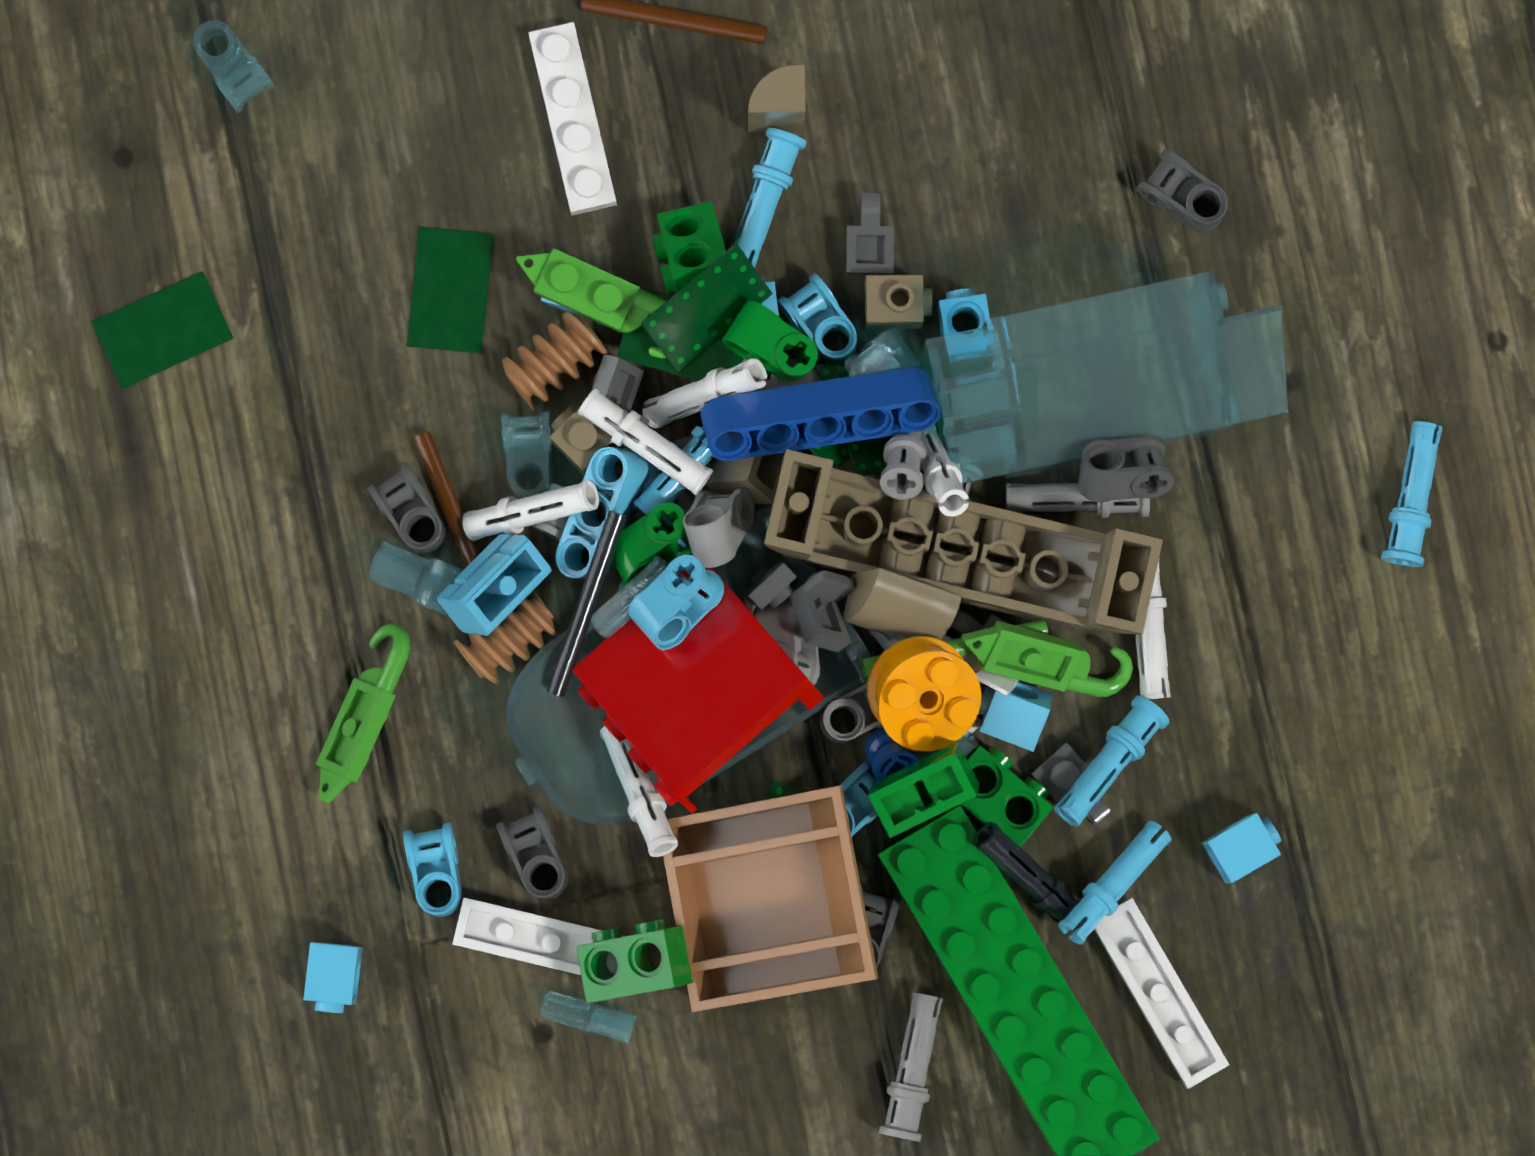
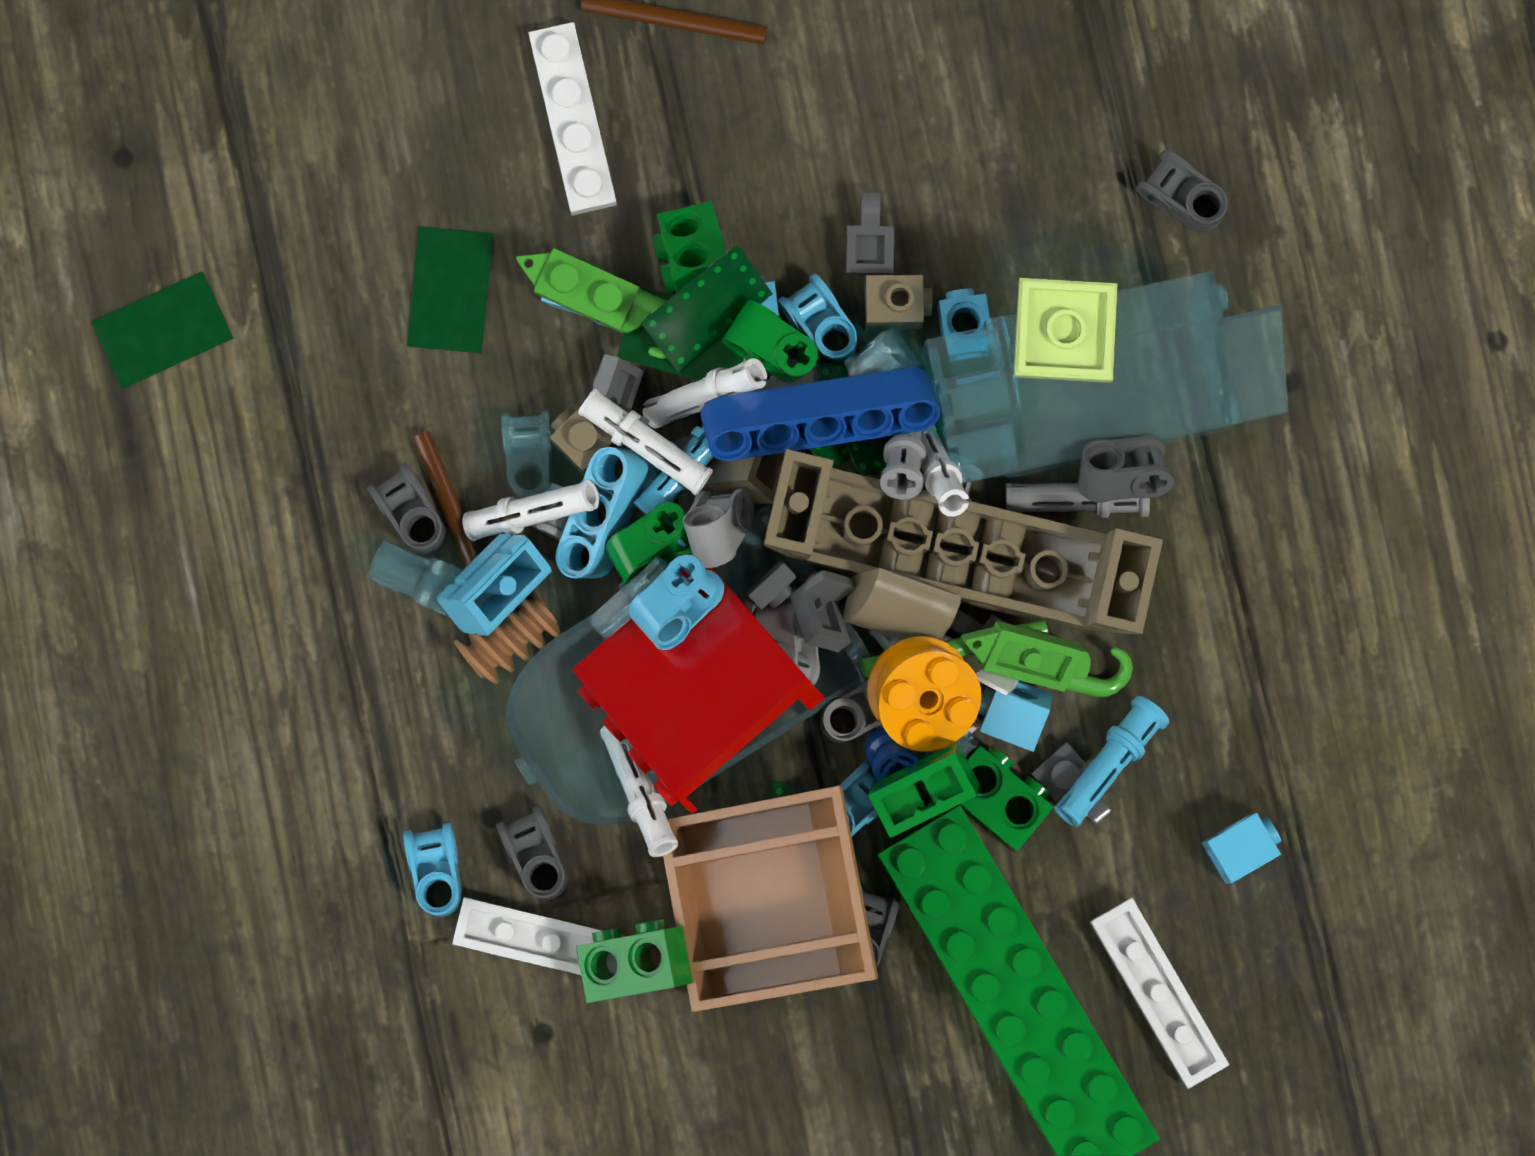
(234, 71): clear light blue piece -> none
(332, 976): medium azure brick -> none
(362, 716): bright green plate -> none
(552, 358): medium nougat piece -> none
(586, 603): black bar -> none
(587, 1016): clear light blue axle -> none
(771, 179): medium azure pin -> none
(779, 101): dark tan brick -> none
(909, 1089): light grey pin -> none
(1044, 888): black pin -> none
(1065, 330): none -> yellowish green tile
(1102, 896): medium azure pin -> none
(1152, 648): white pin -> none
(1411, 514): medium azure pin -> none

